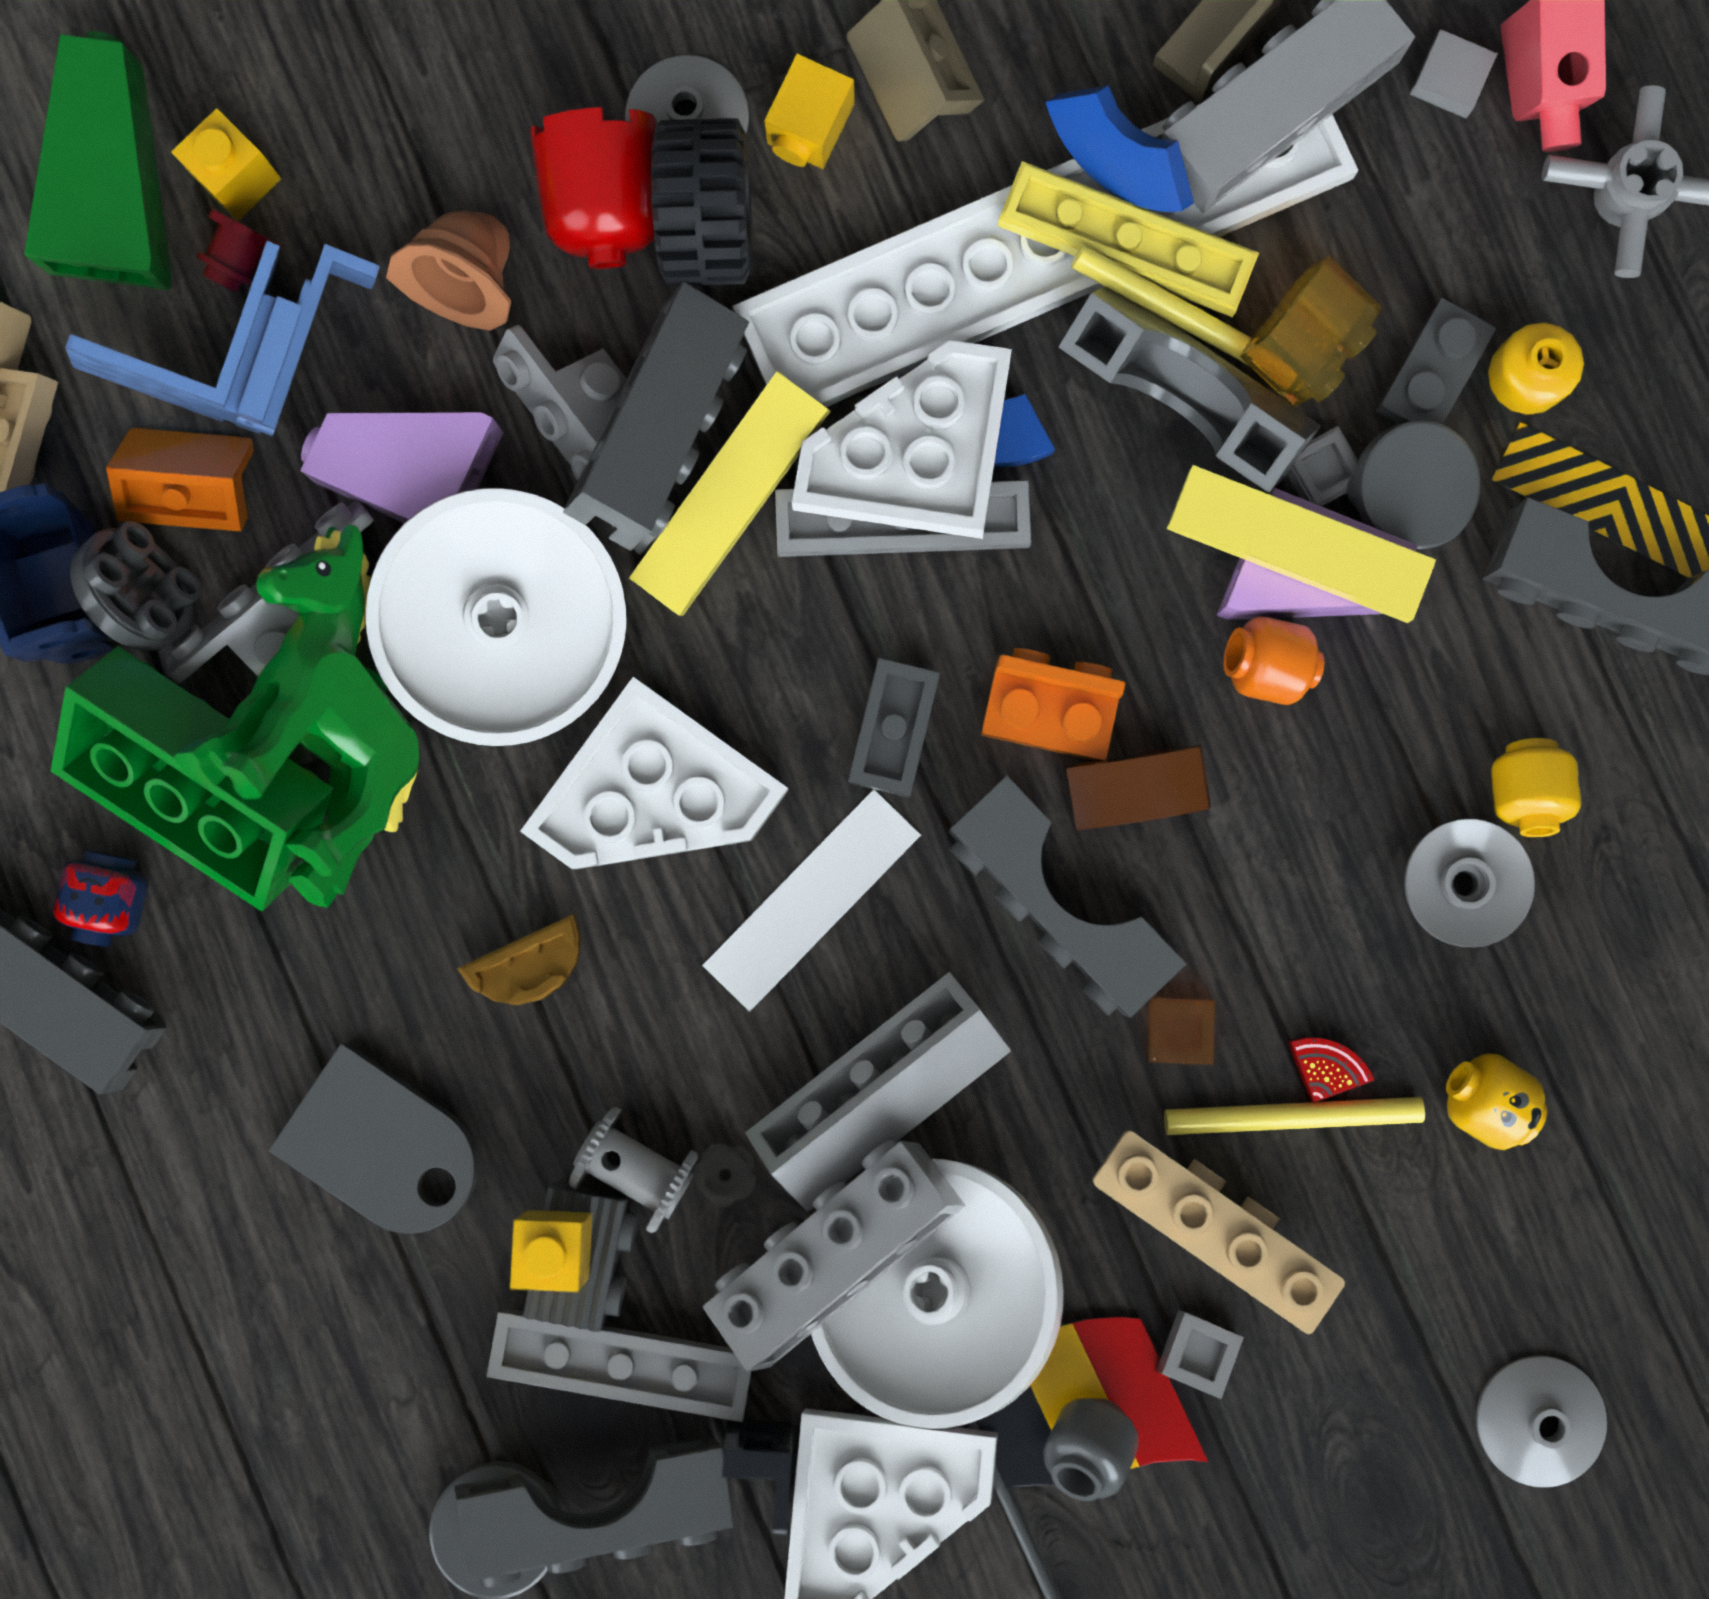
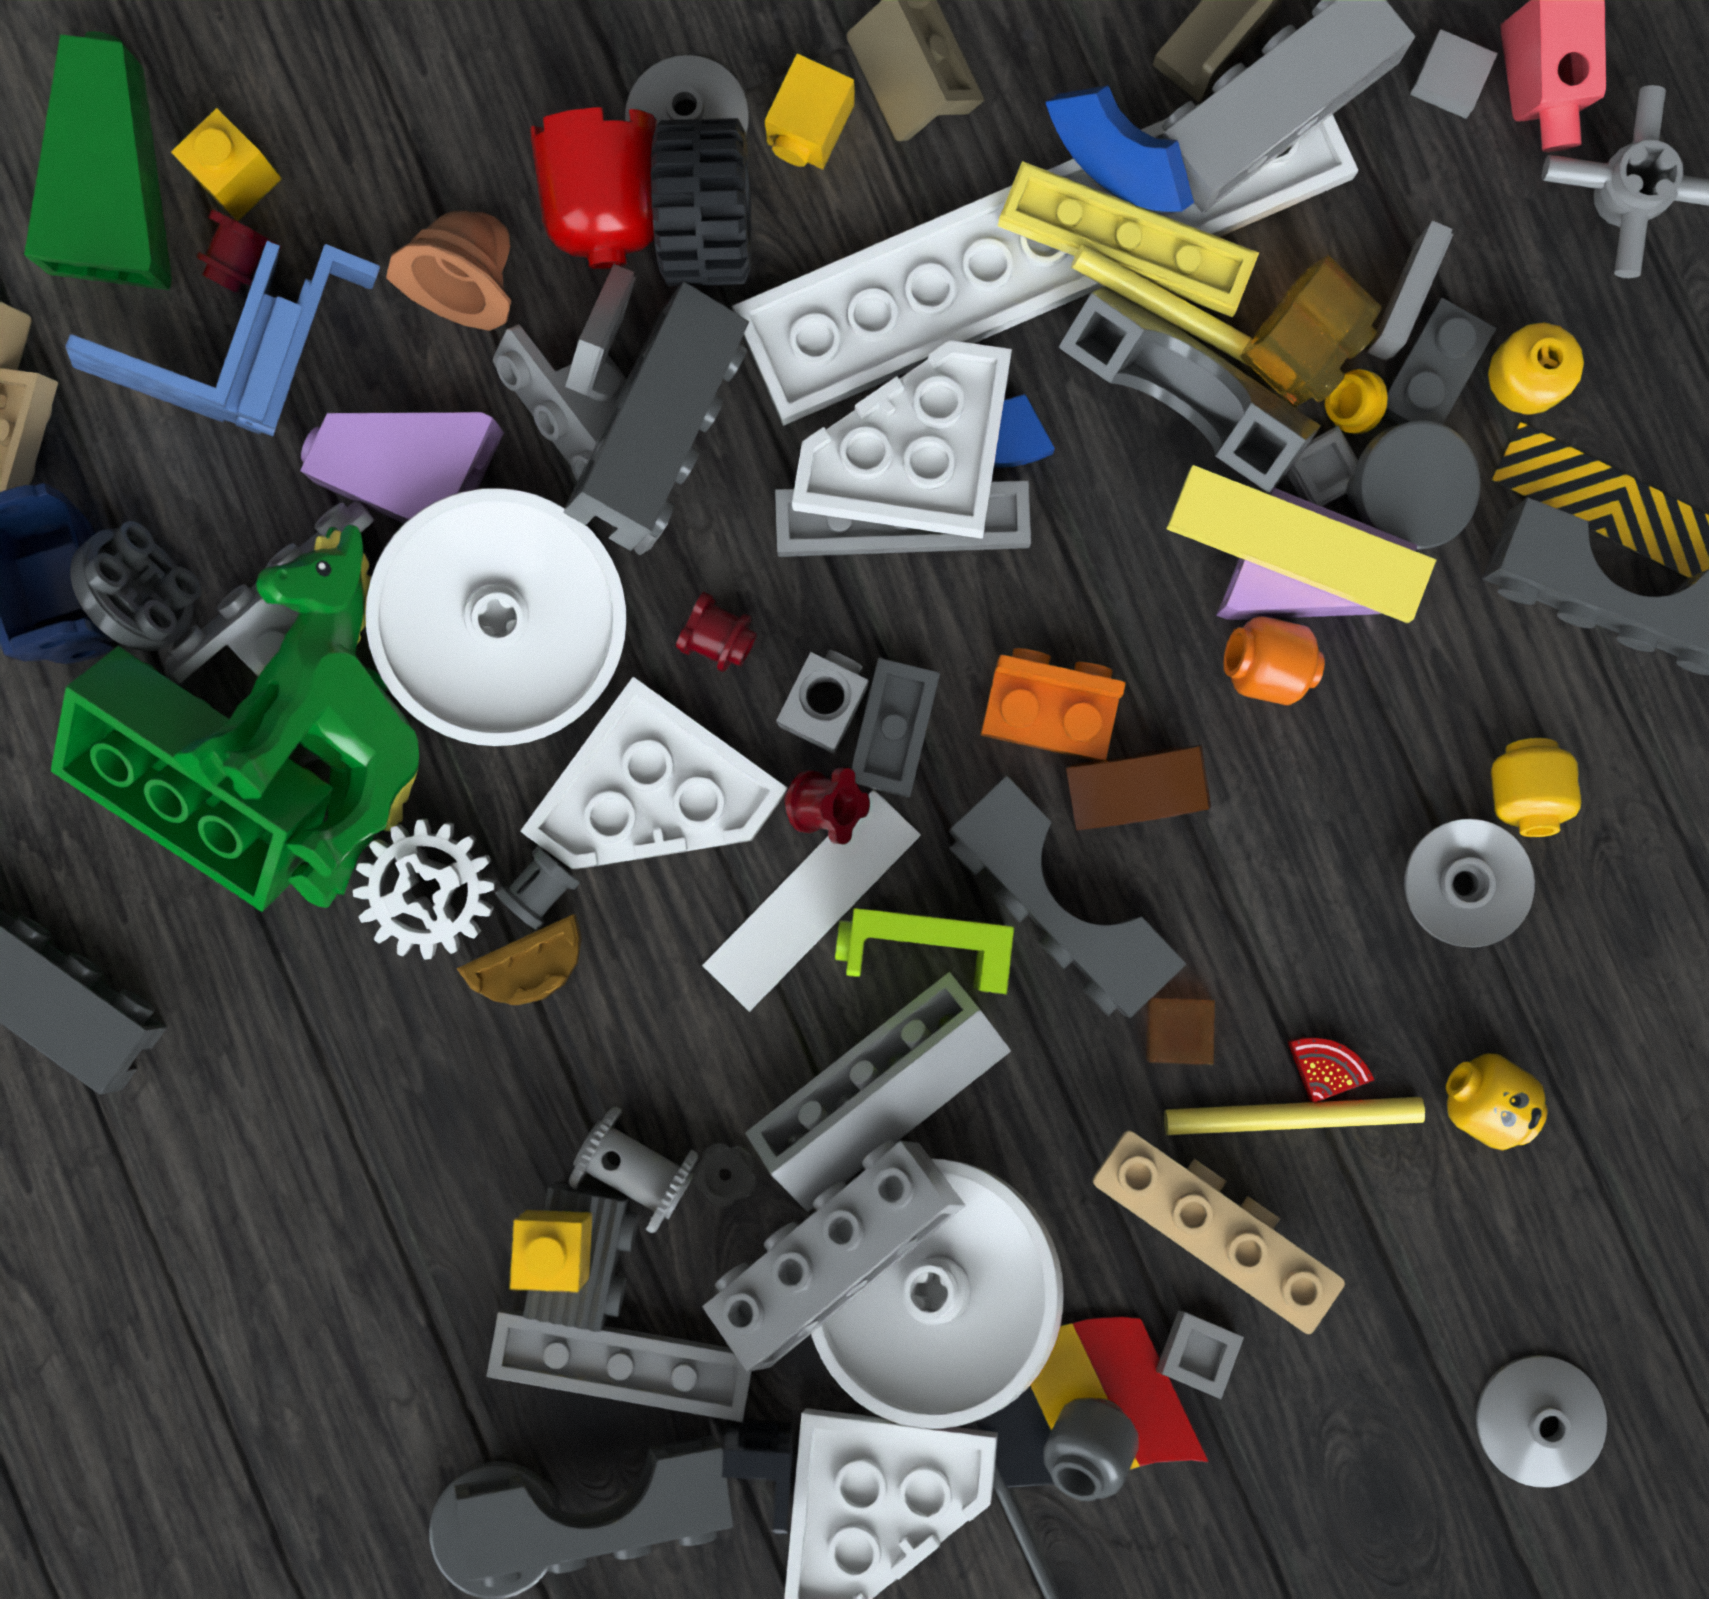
(100, 897): dark blue head -> none
(180, 479): orange panel -> none
(374, 1141): dark grey tile -> none
(437, 916): none -> white gear
(537, 888): none -> dark grey bush
(600, 330): none -> light grey tile
(717, 634): none -> dark red brick
(729, 494): light yellow tile -> none
(824, 729): none -> light grey brick
(826, 803): none -> dark red brick
(991, 941): none -> lime panel
(1357, 402): none -> yellow plate
(1411, 291): none -> light grey tile

